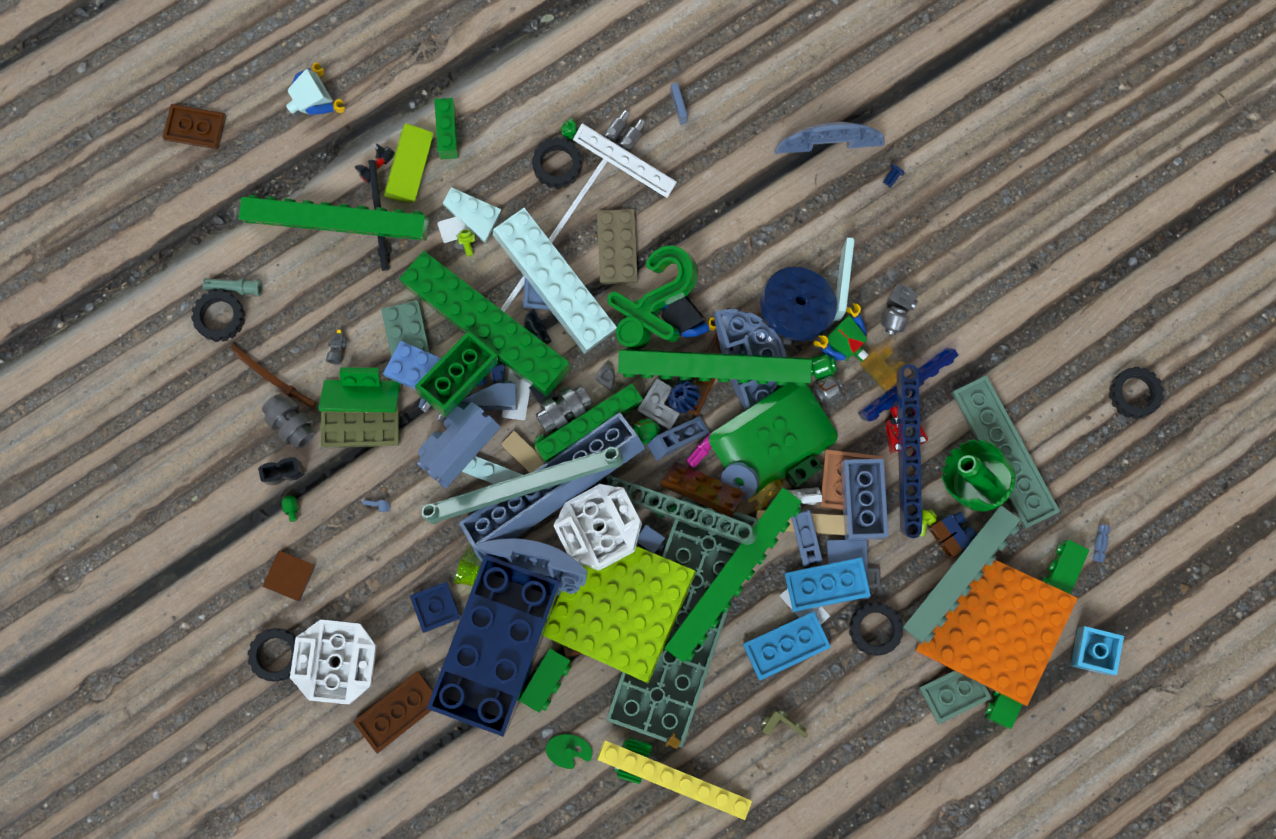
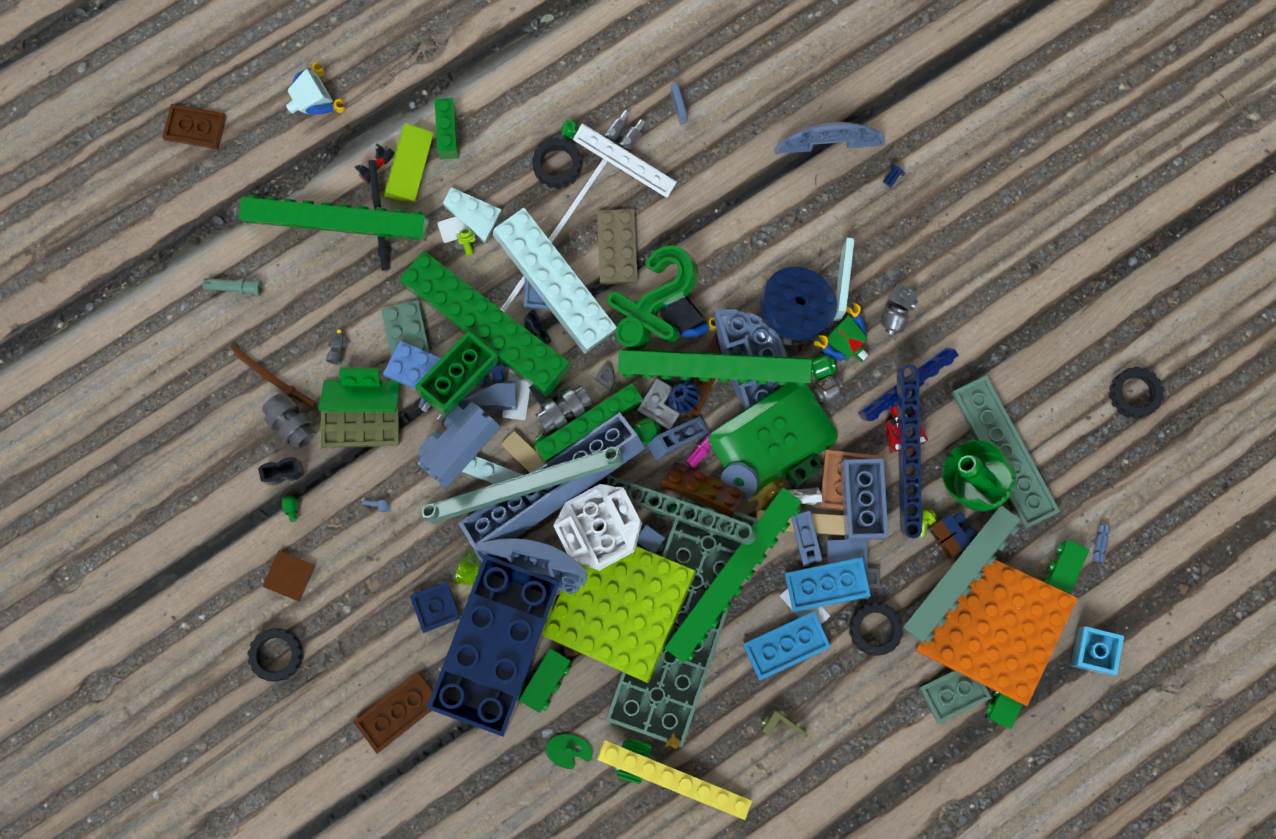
(207, 300): black tyre -> none
(313, 658): white piece -> none
(879, 370): clear yellow plate -> none

